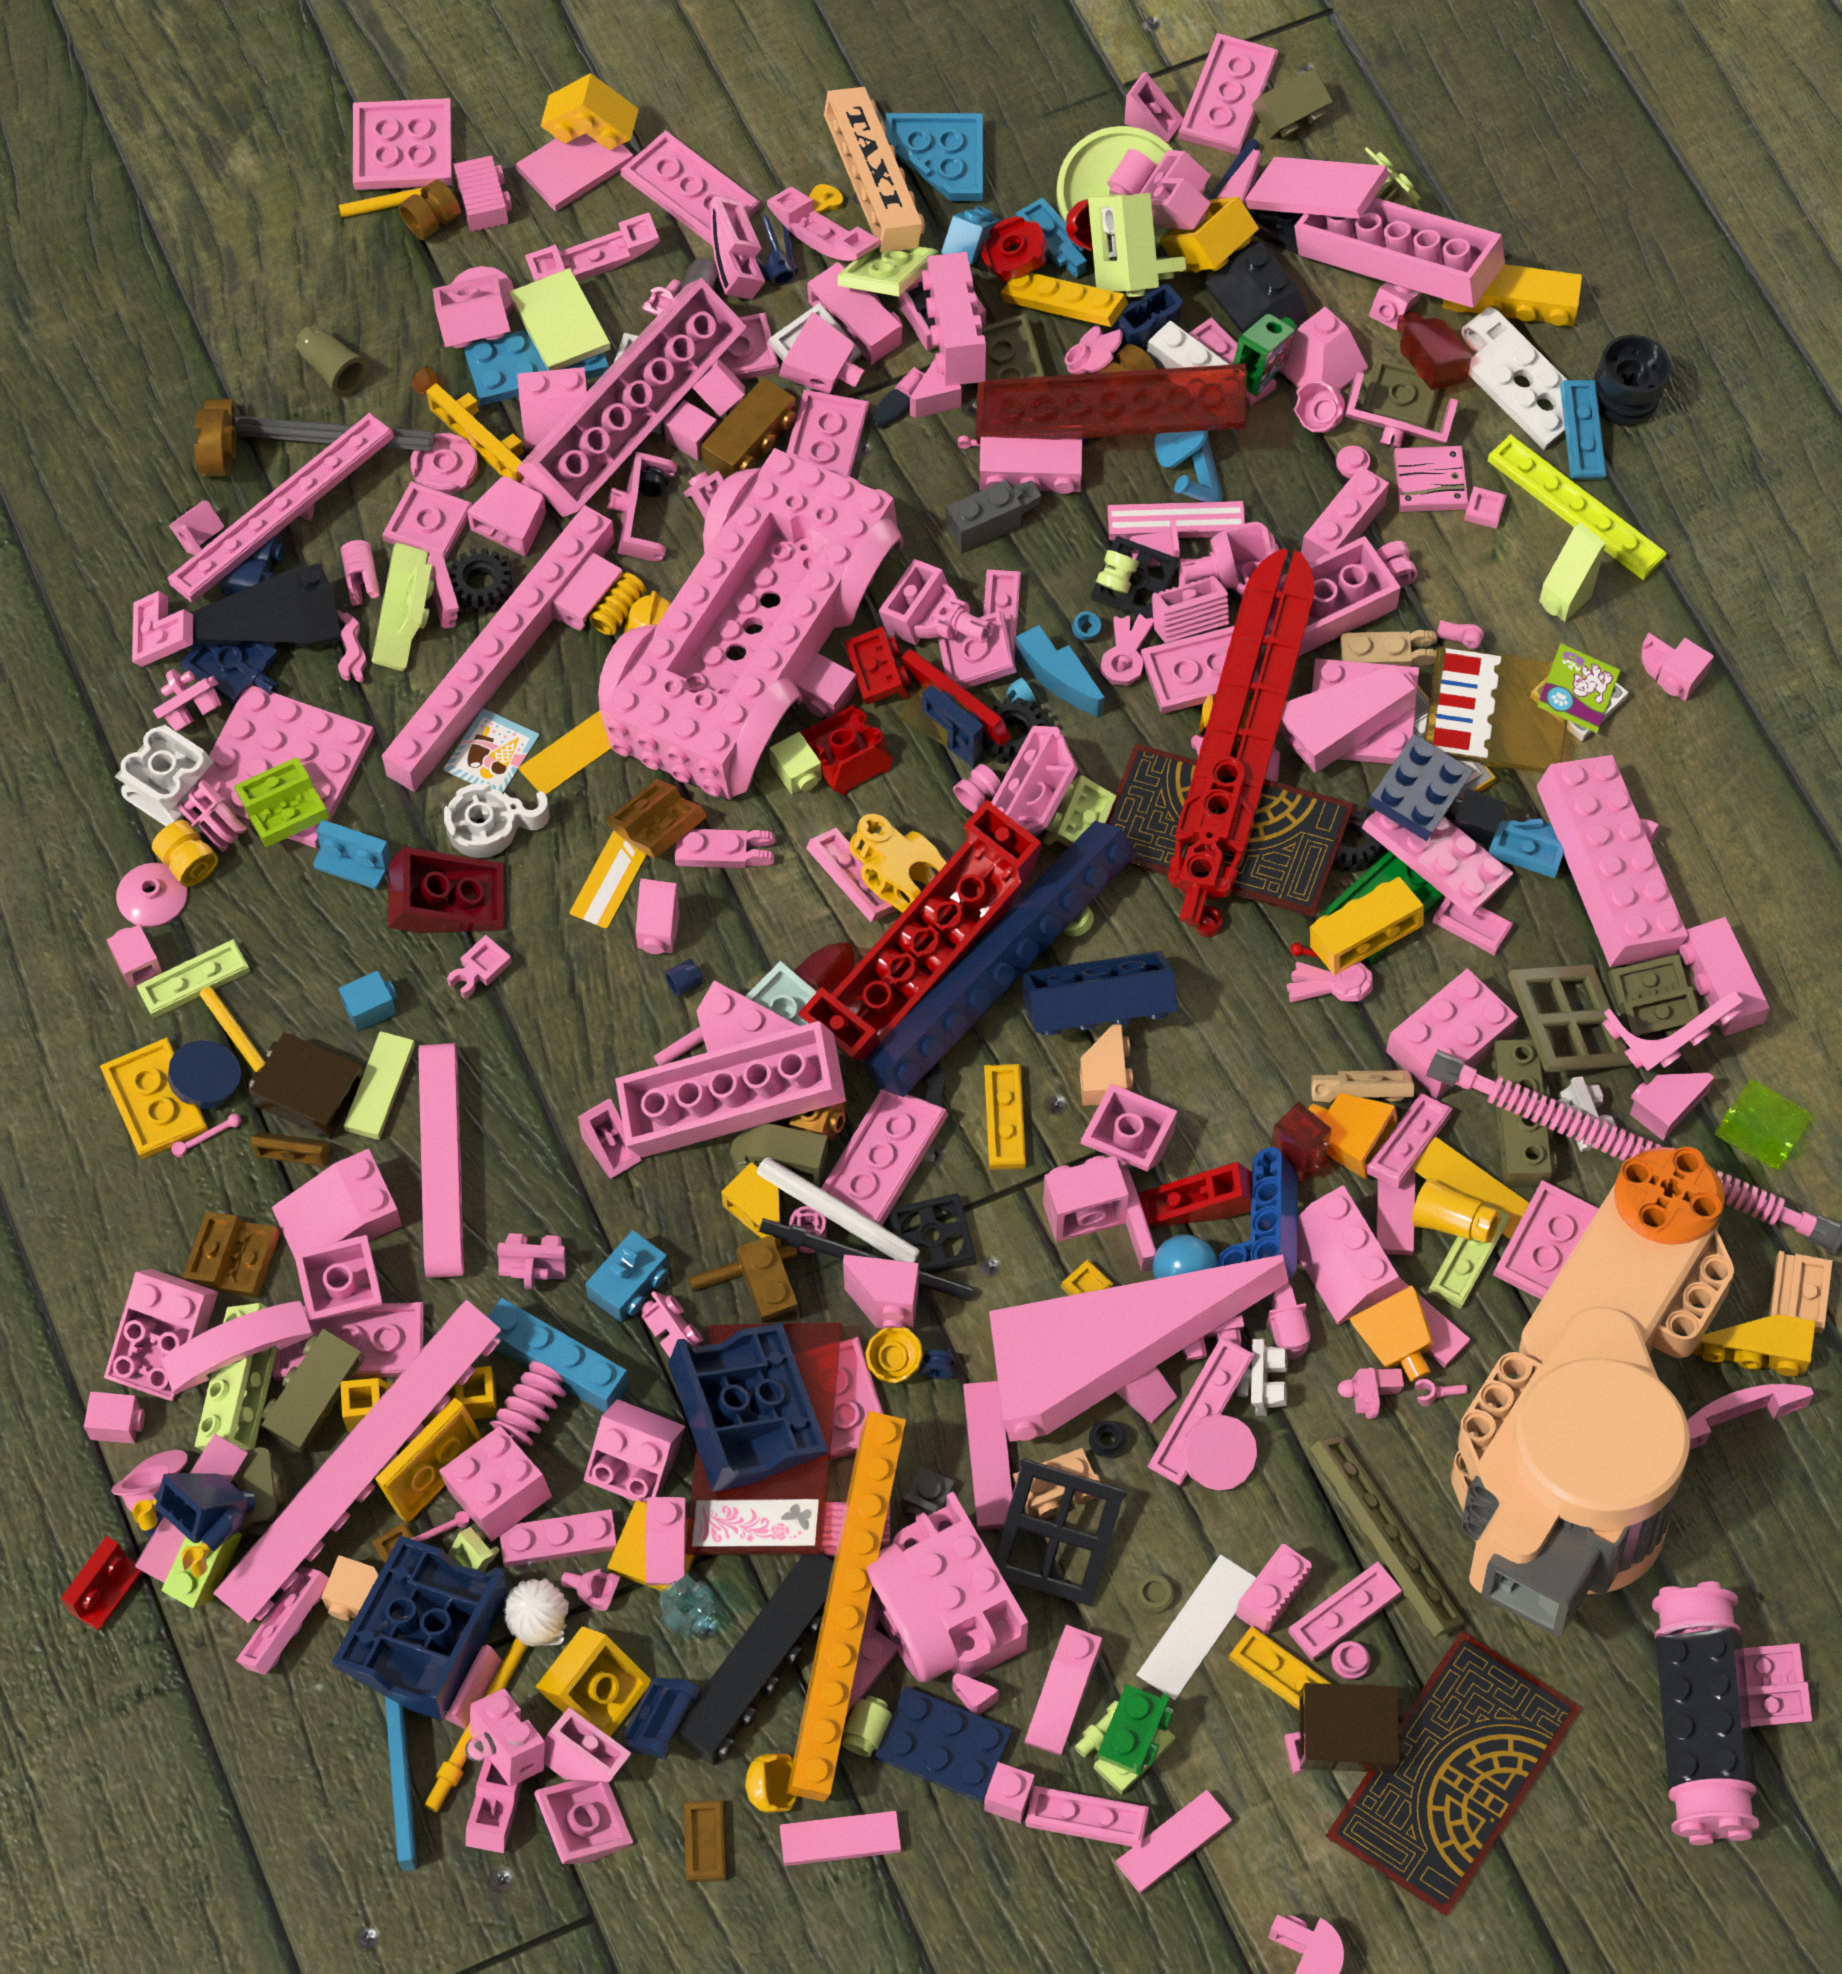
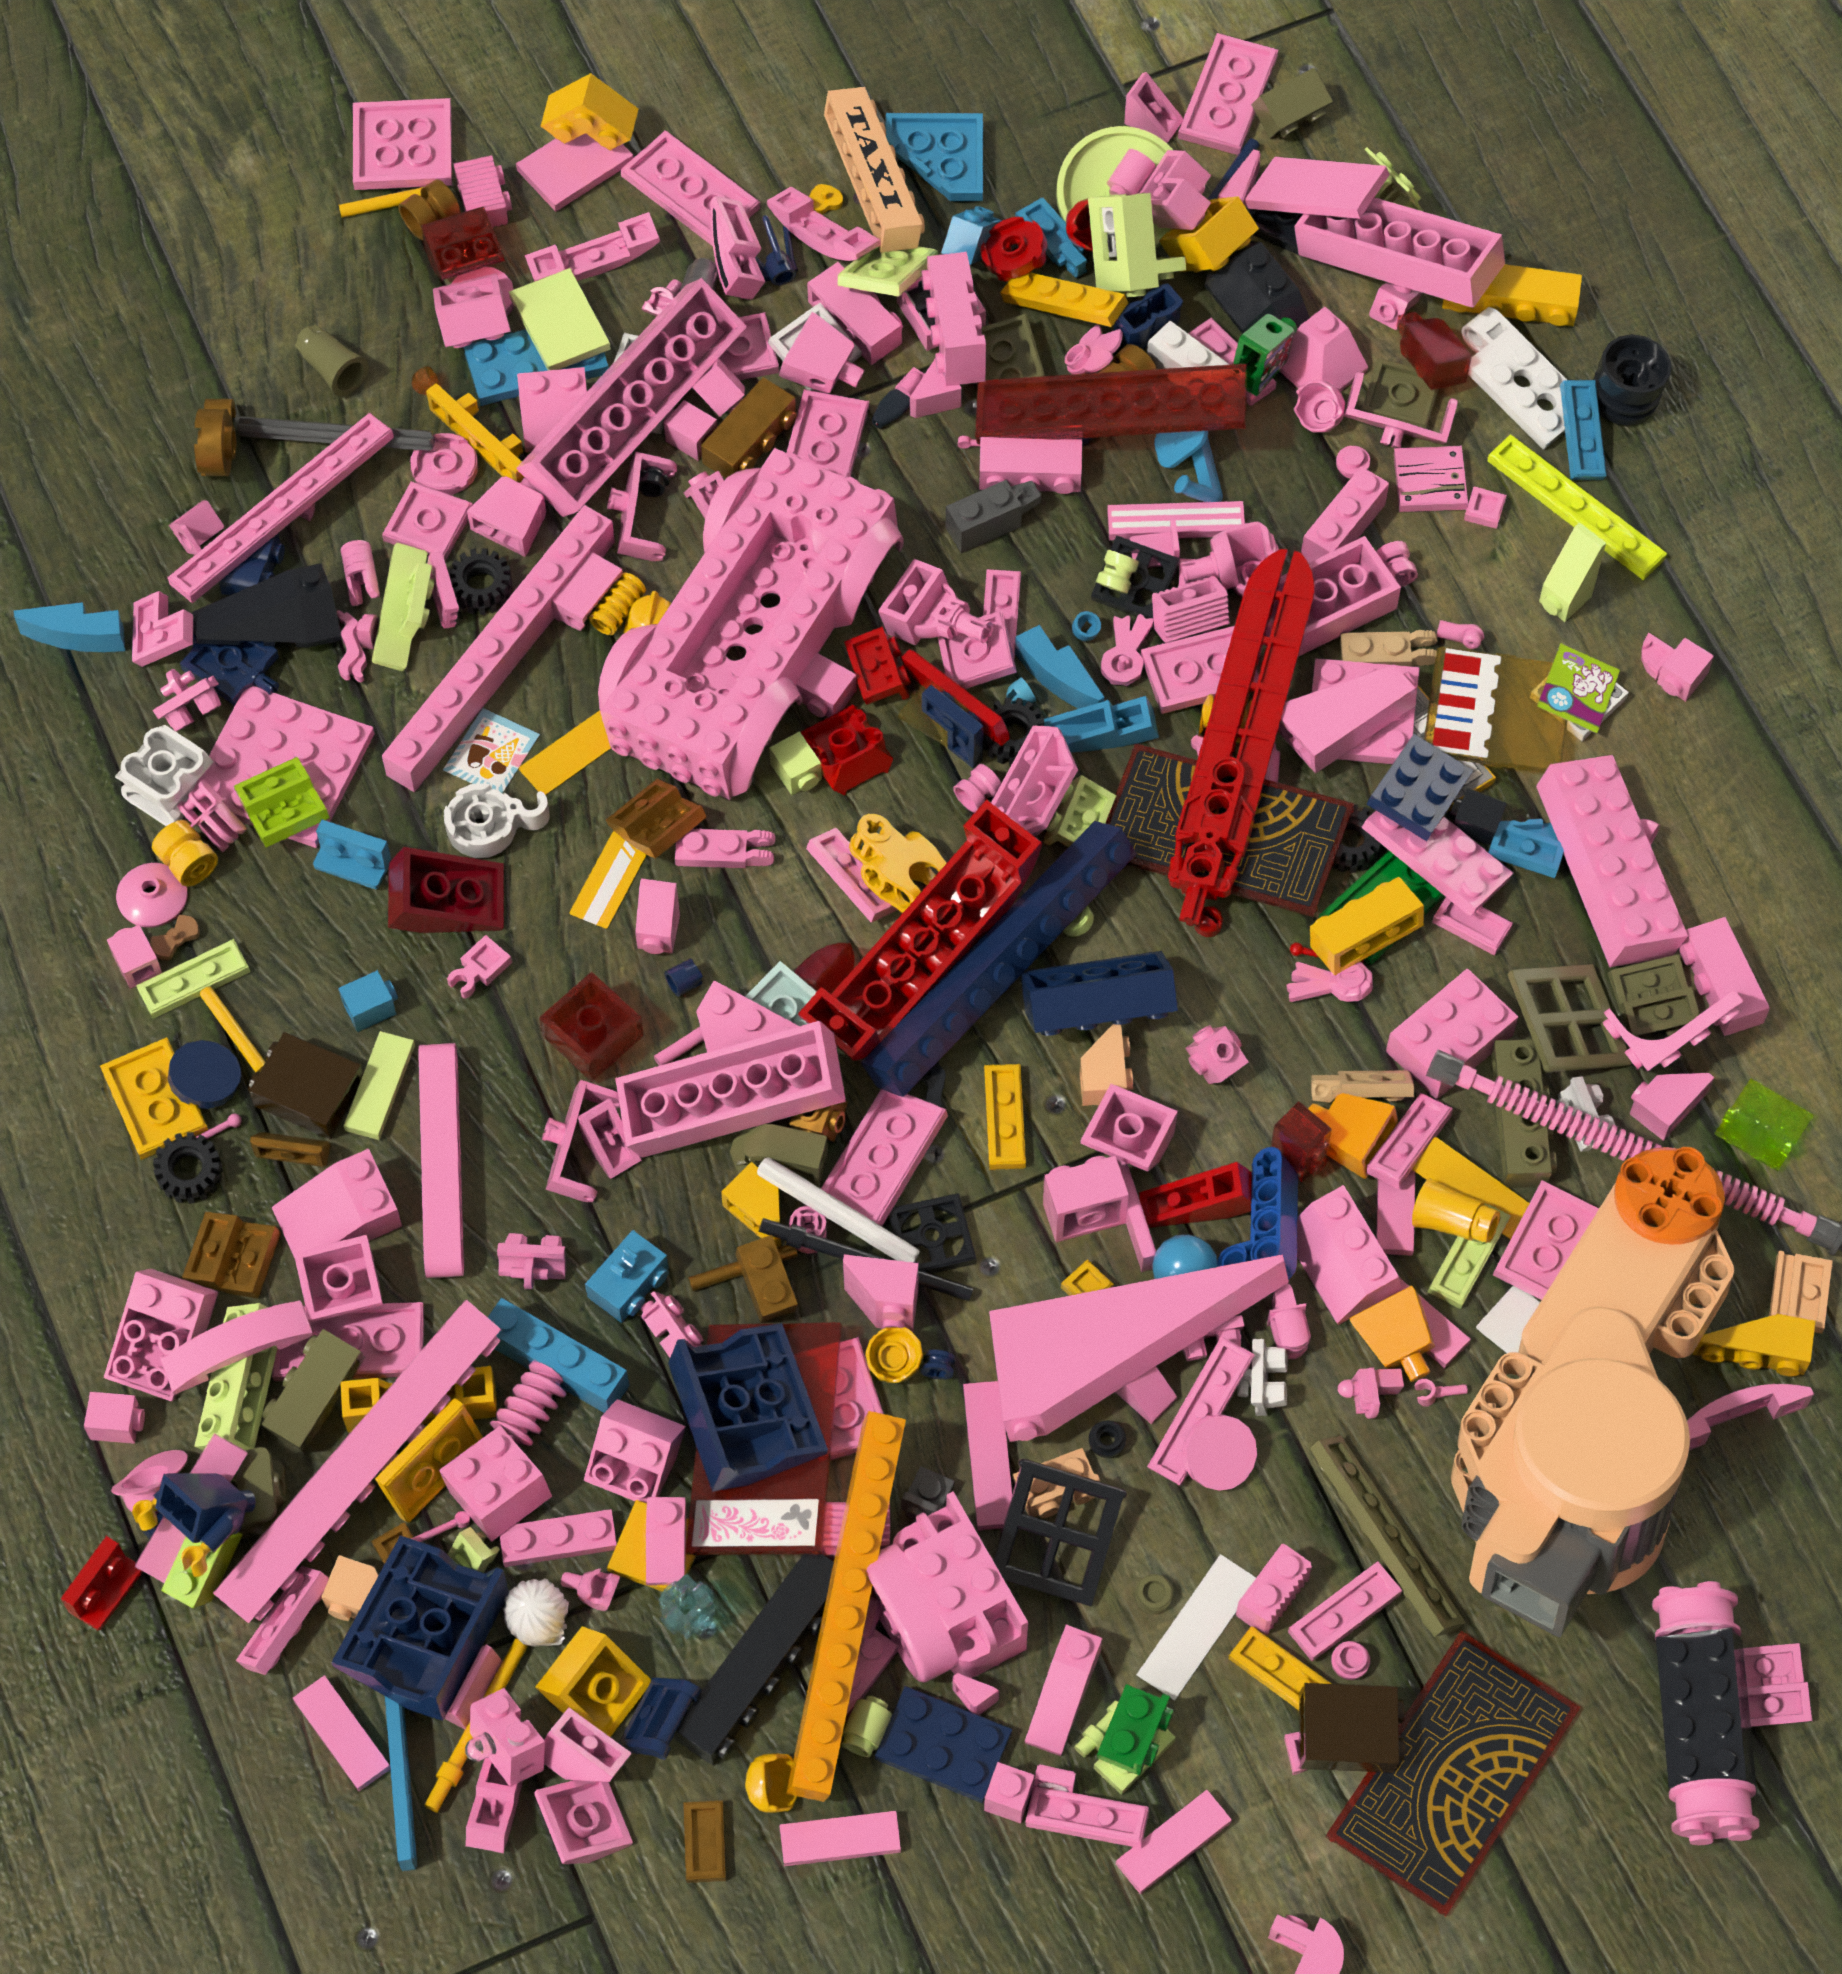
(72, 628): none -> dark azure slope
(166, 945): none -> medium nougat piece
(182, 1147): none -> black tyre
(341, 1733): none -> bright pink tile
(367, 630): none -> bright pink tile
(461, 243): none -> clear red slope
(562, 1135): none -> bright pink piece
(591, 1026): none -> clear red brick
(1054, 1778): none -> bright pink tile
(1107, 725): none -> dark azure slope
(1216, 1053): none -> bright pink brick
(1508, 1319): none -> white sticker

